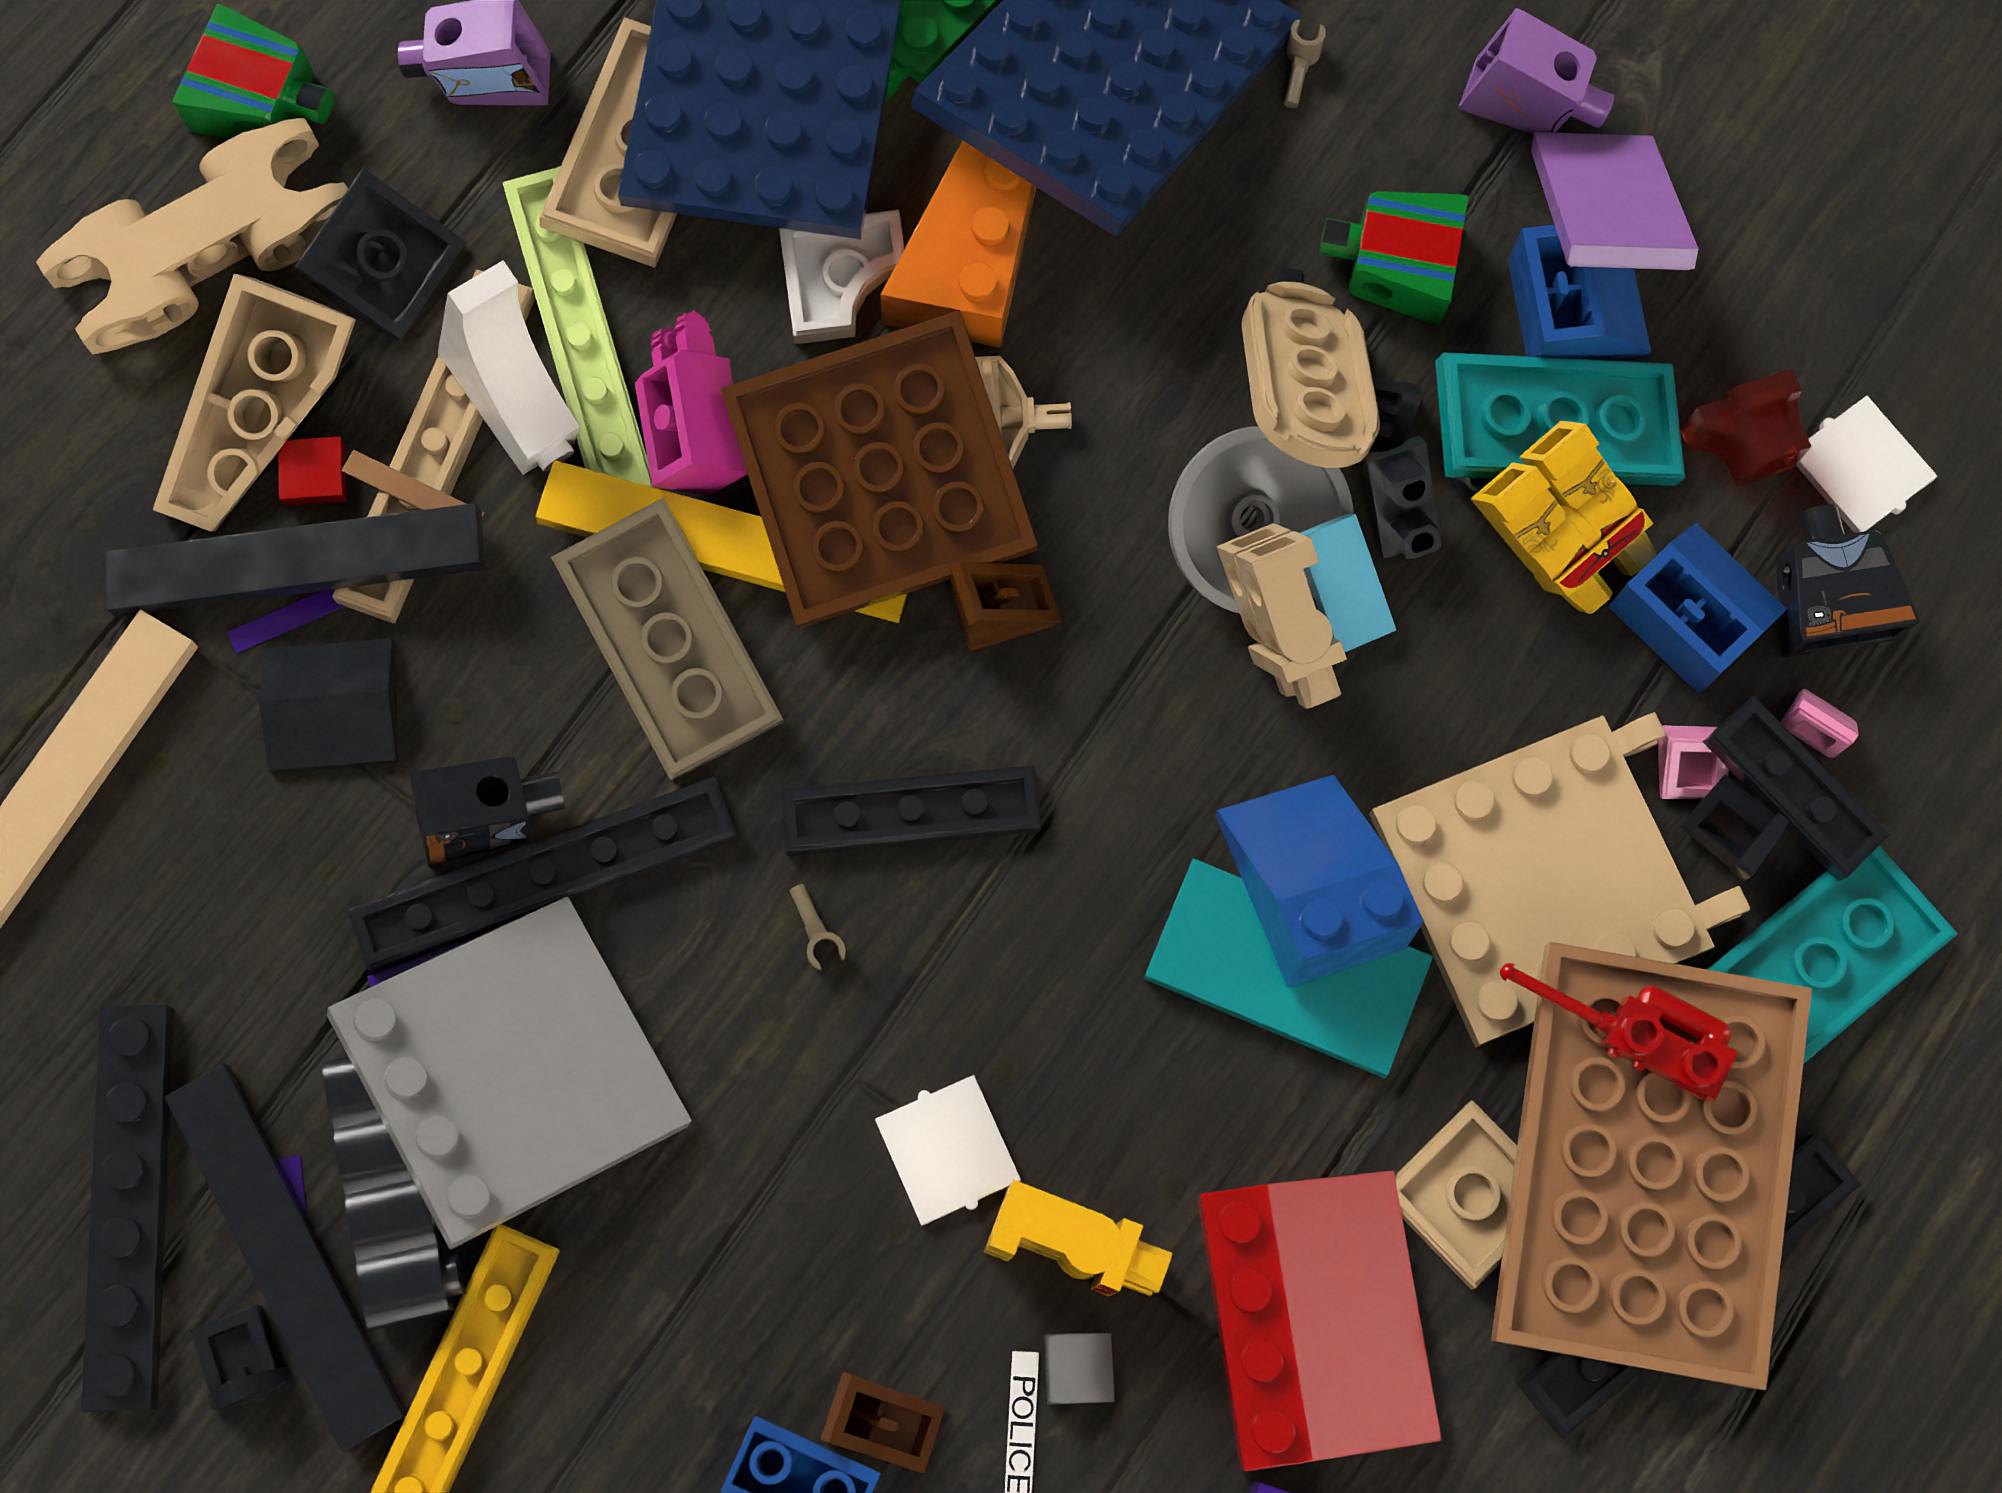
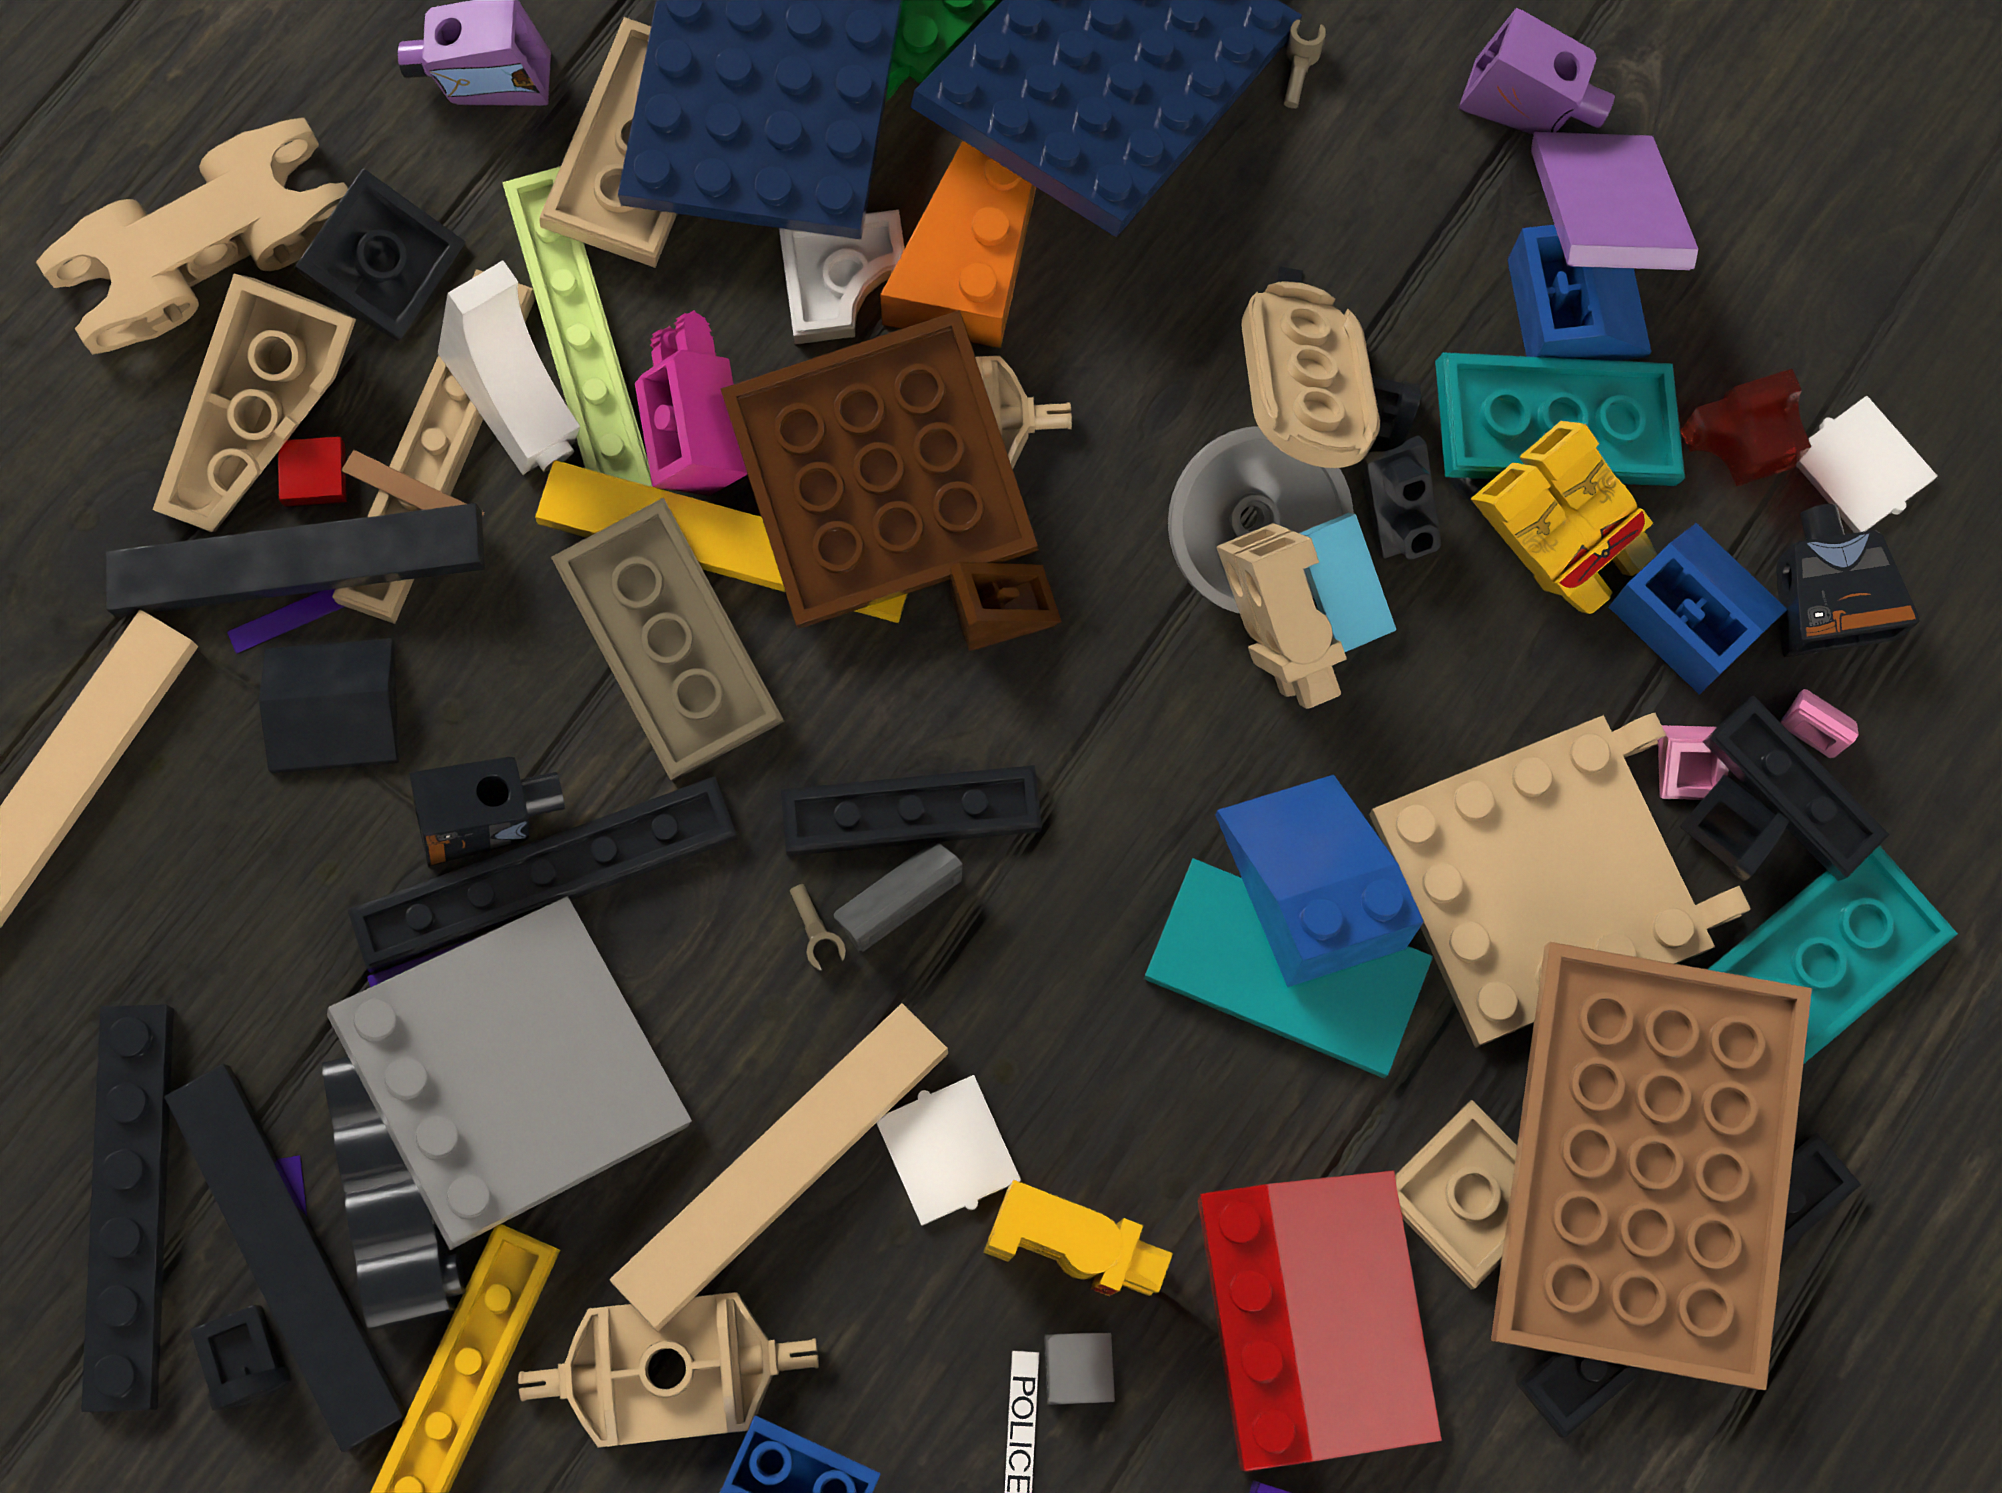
(247, 80): torso -> none
(723, 1382): none -> tan plate
(778, 1167): none -> tan tile
(882, 1423): reddish brown slope -> none
(899, 895): none -> dark grey slope
(1402, 251): torso -> none
(1643, 1040): red piece -> none

